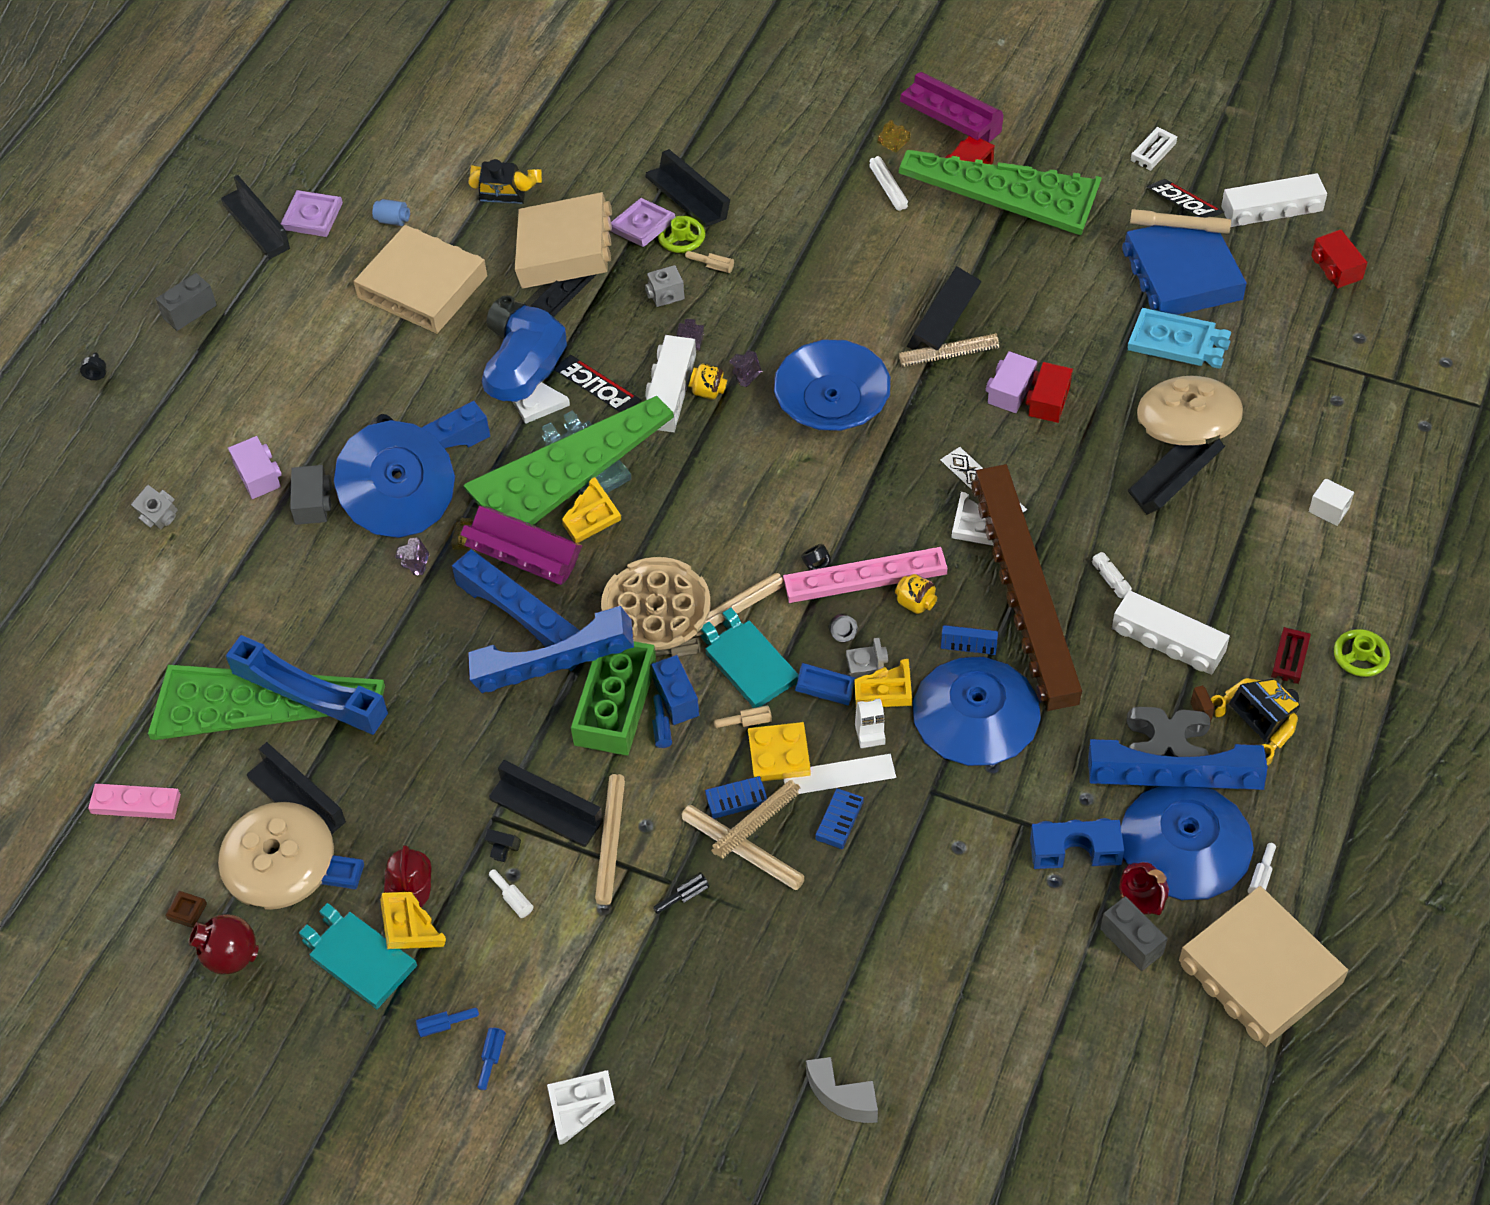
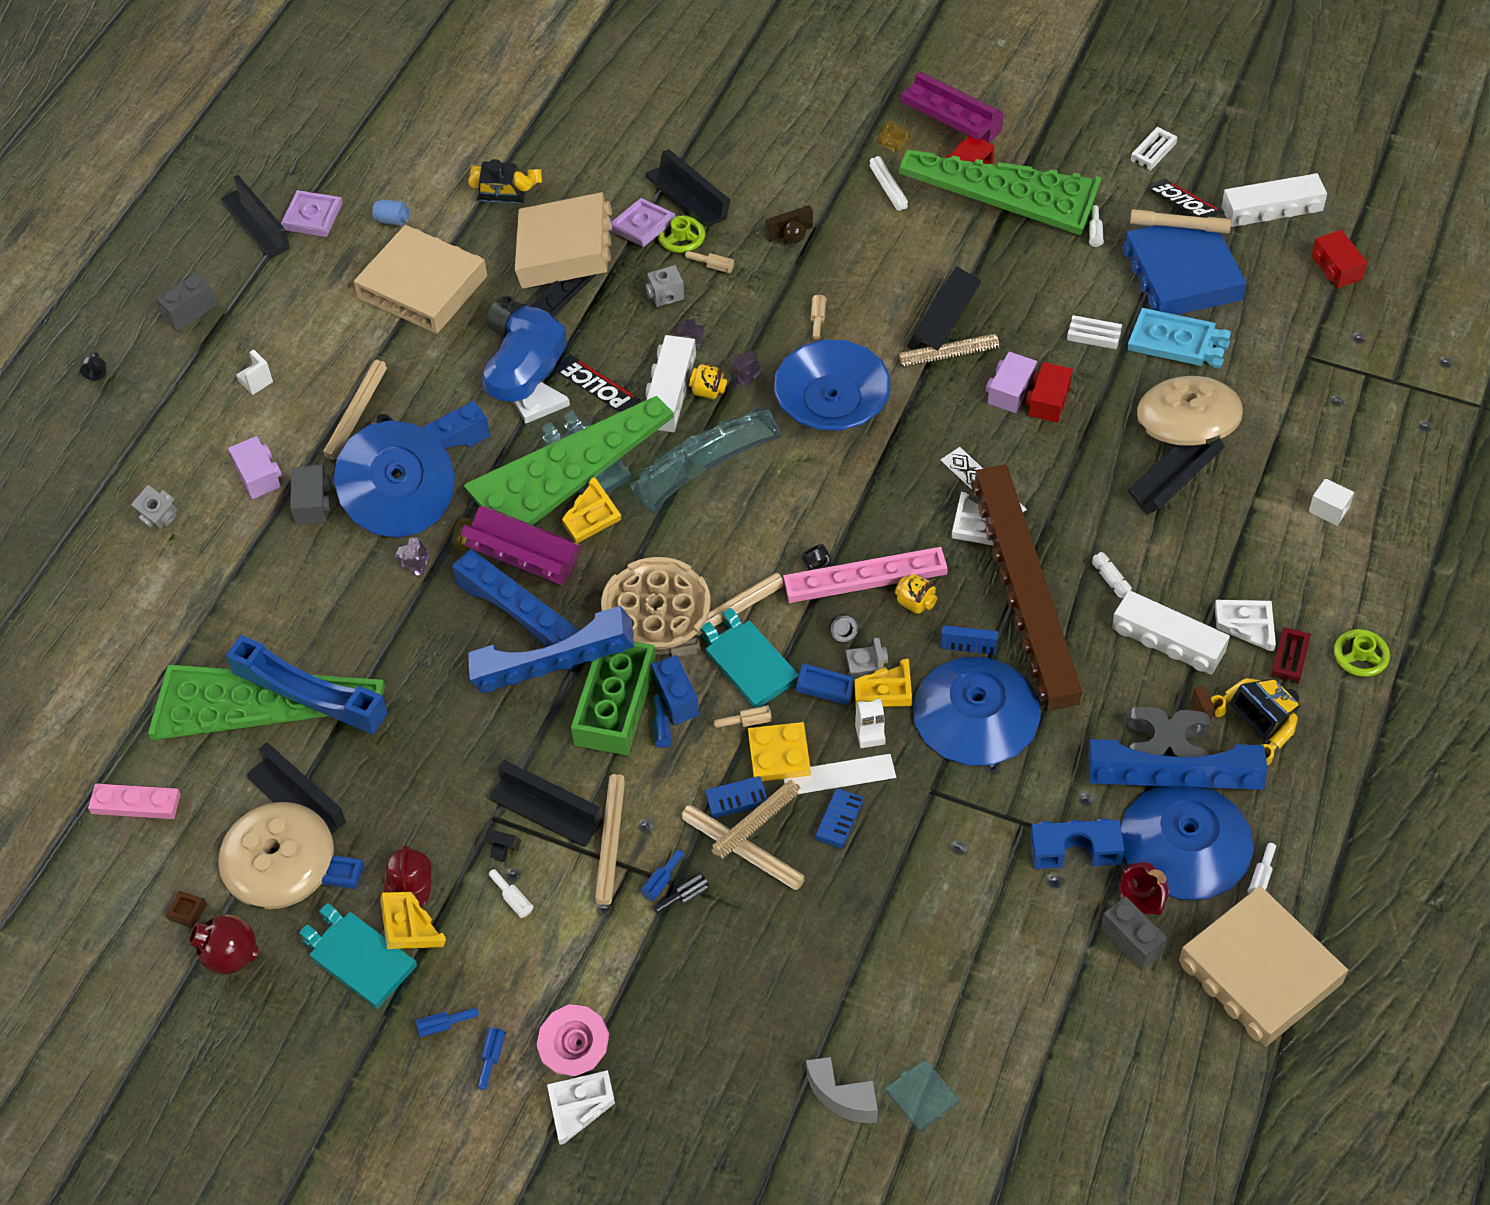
(255, 376): none -> white panel
(355, 410): none -> tan axle
(560, 1038): none -> bright pink hat
(660, 877): none -> blue axle
(702, 453): none -> clear light blue windscreen
(790, 225): none -> dark brown tile
(817, 314): none -> tan axle
(922, 1095): none -> clear light blue piece
(1094, 328): none -> white tile
(1095, 228): none -> white axle
(1247, 621): none -> white wing

